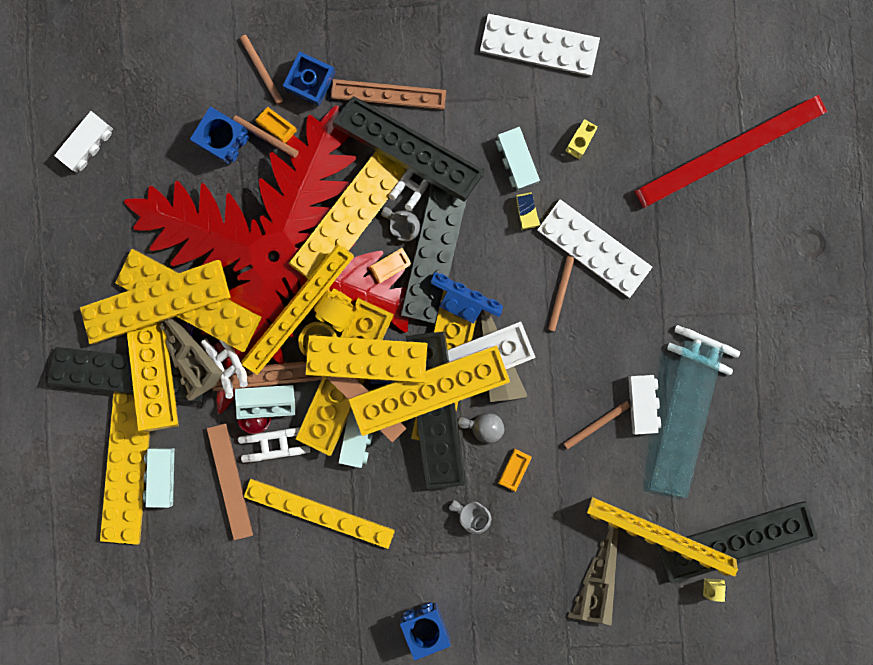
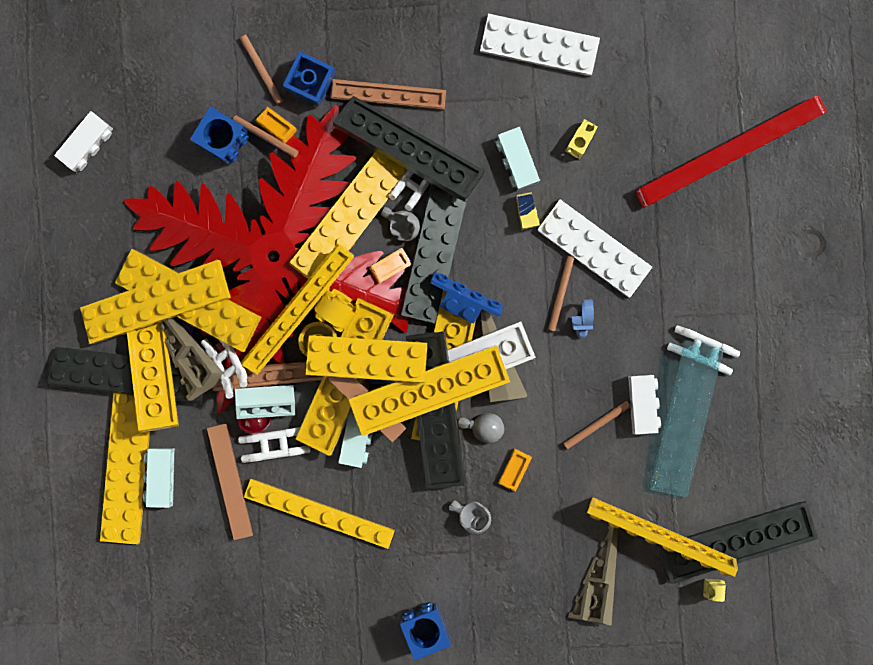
(584, 322): none -> medium blue piece

